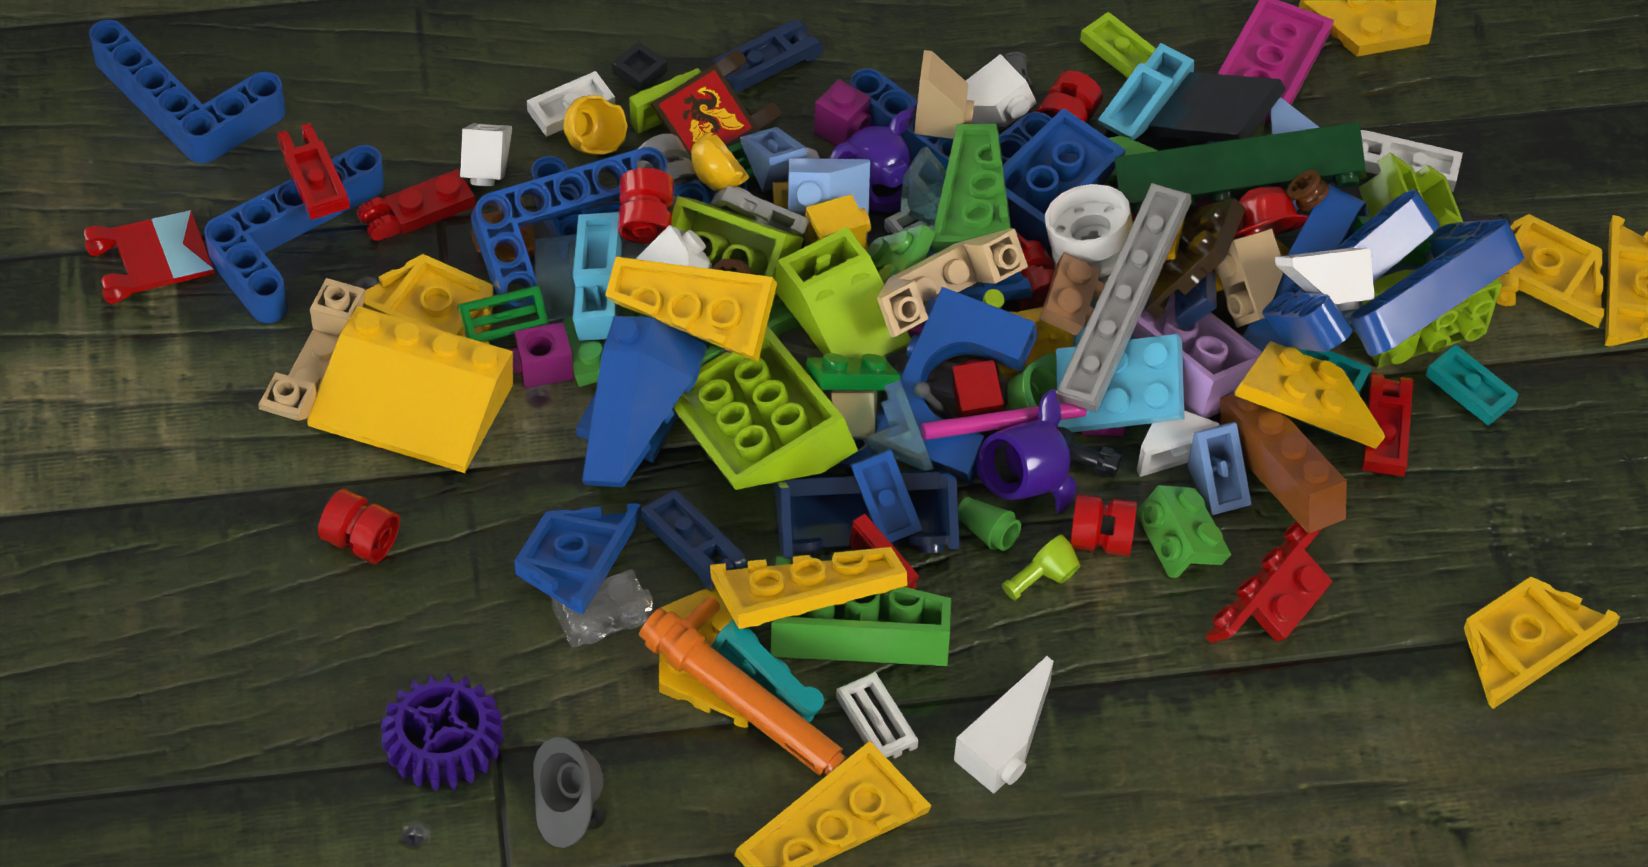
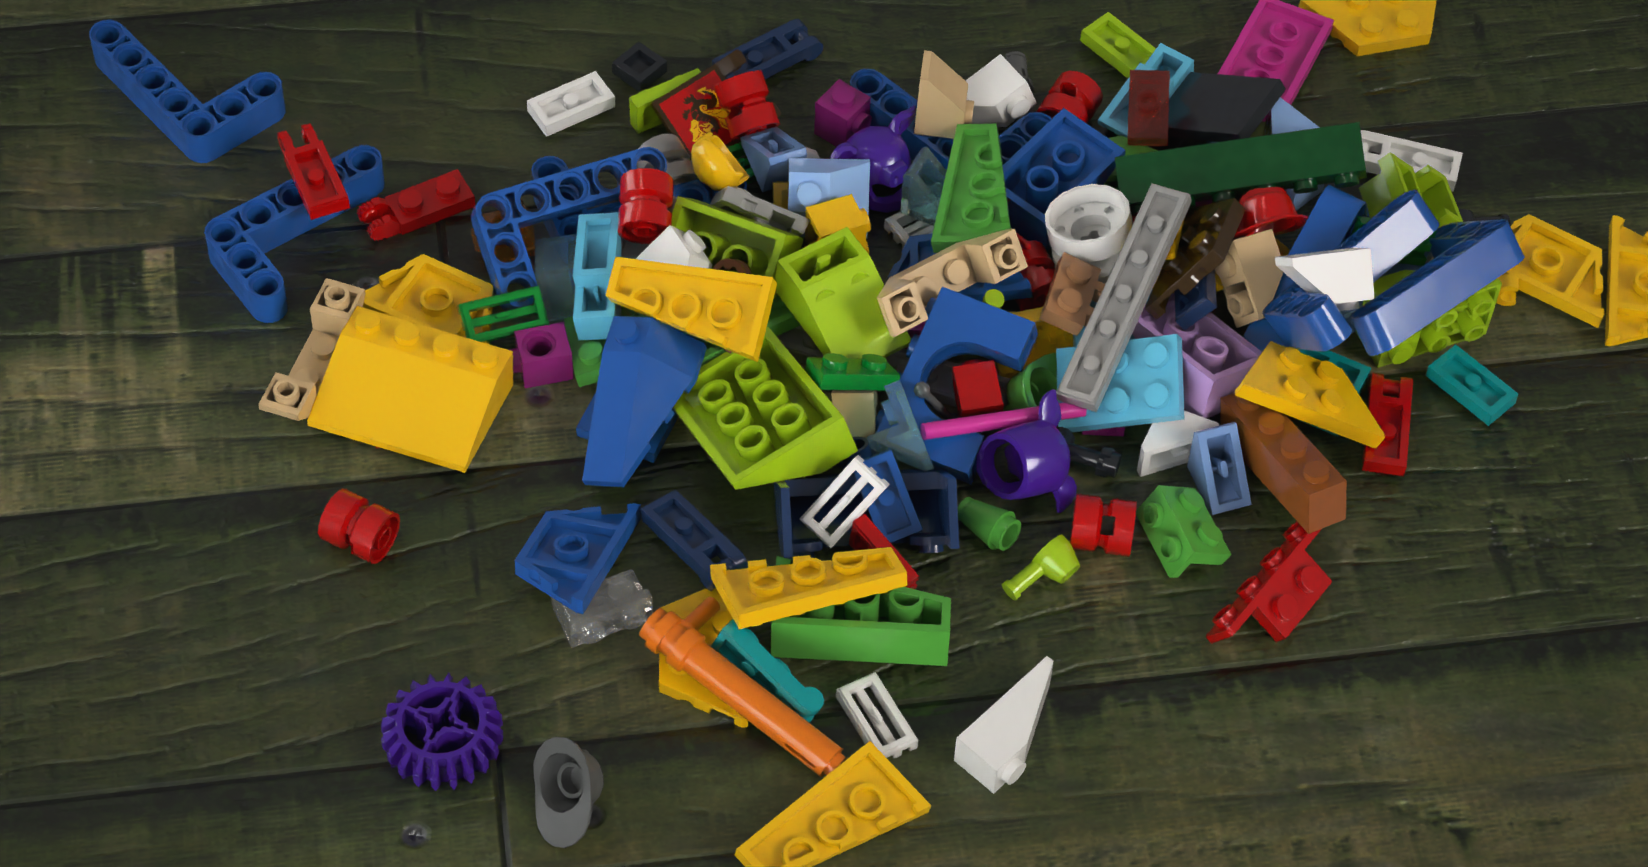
(152, 252): red flag -> none
(485, 153): white slope -> none
(595, 125): yellow hair -> none
(746, 103): none -> red wheel
(867, 475): none -> white tile
(900, 250): bright green plate -> none
(1148, 107): none -> clear red plate
(1308, 190): reddish brown bush -> none
(1530, 635): yellow wing -> none

